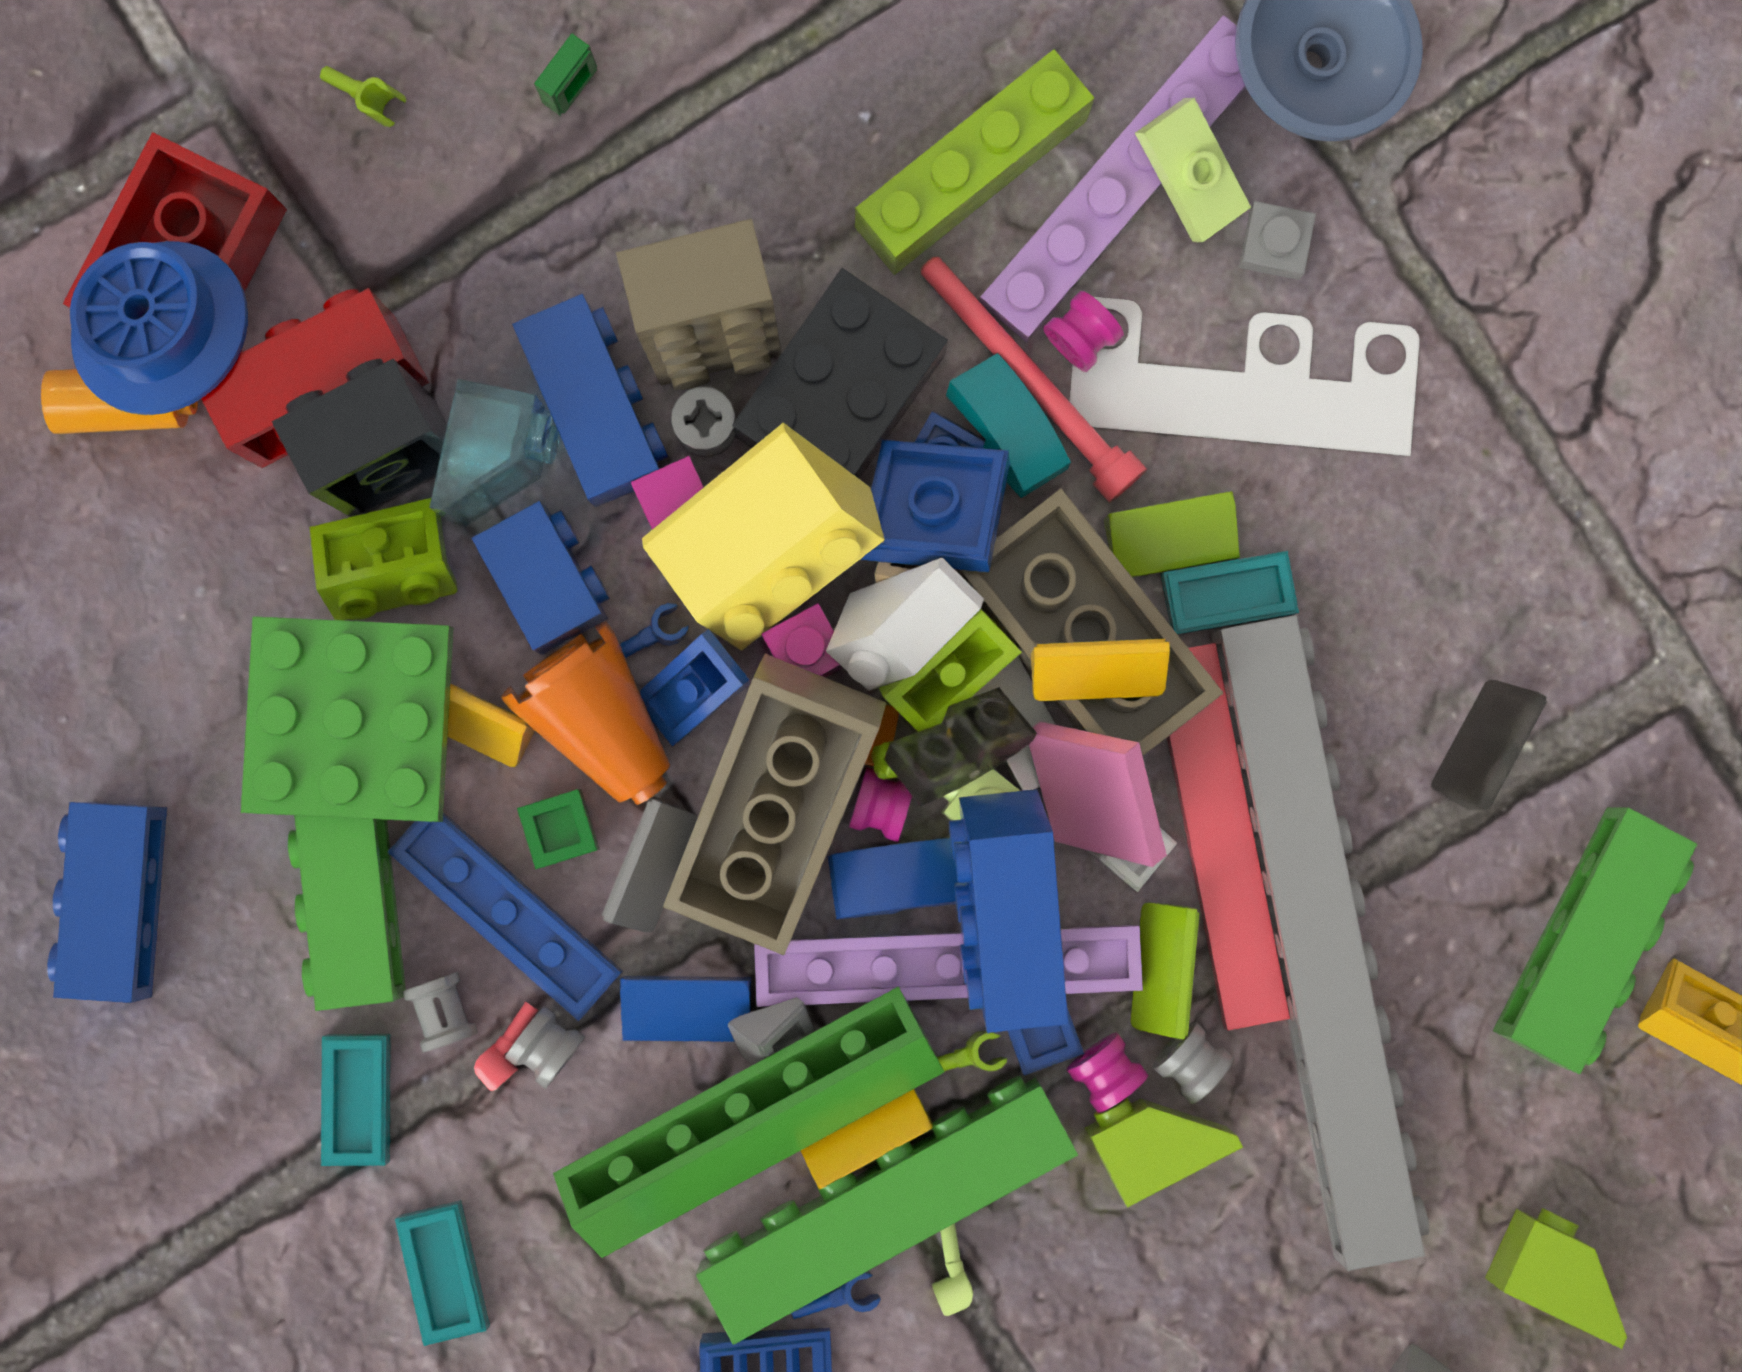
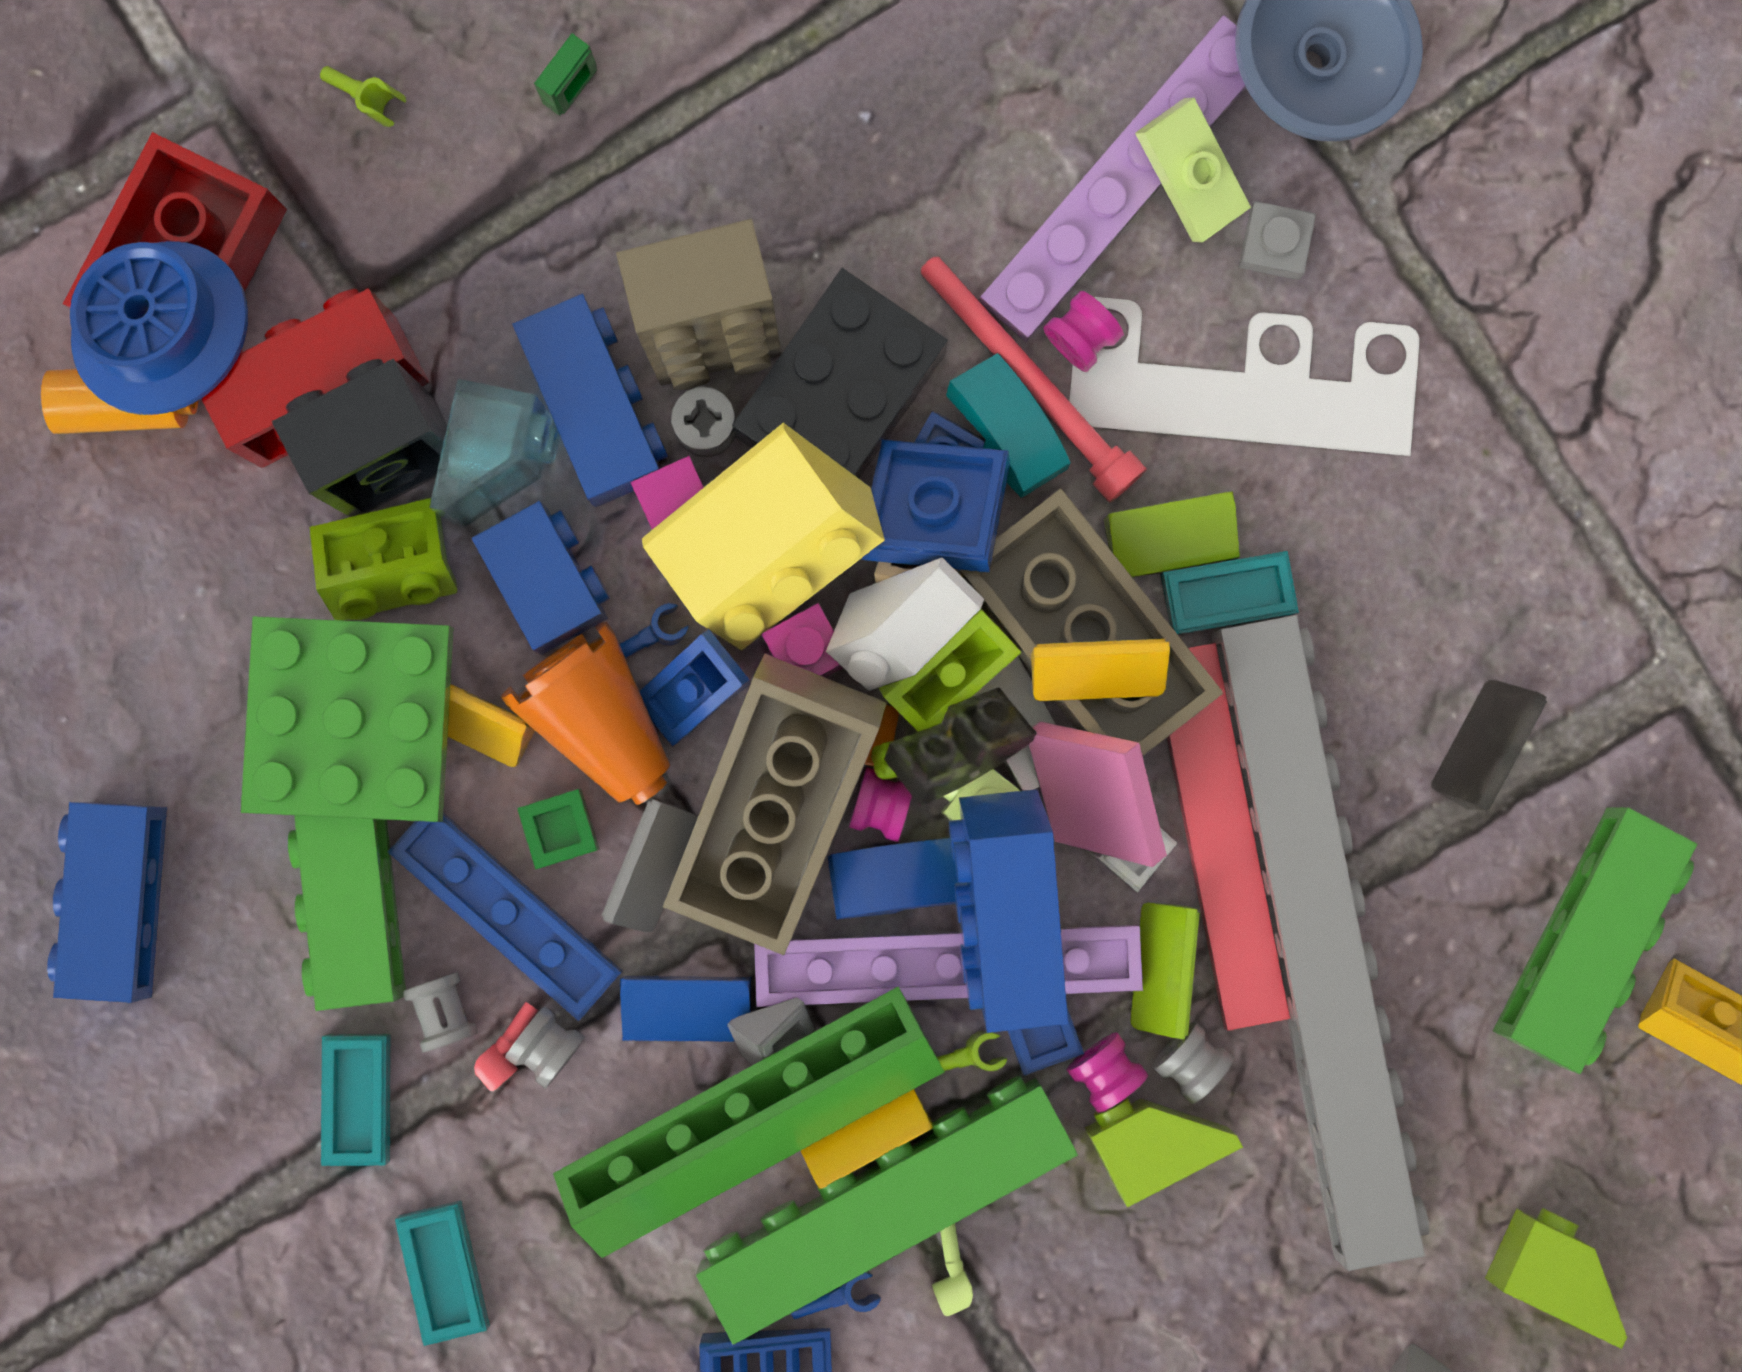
(973, 162): lime brick -> none

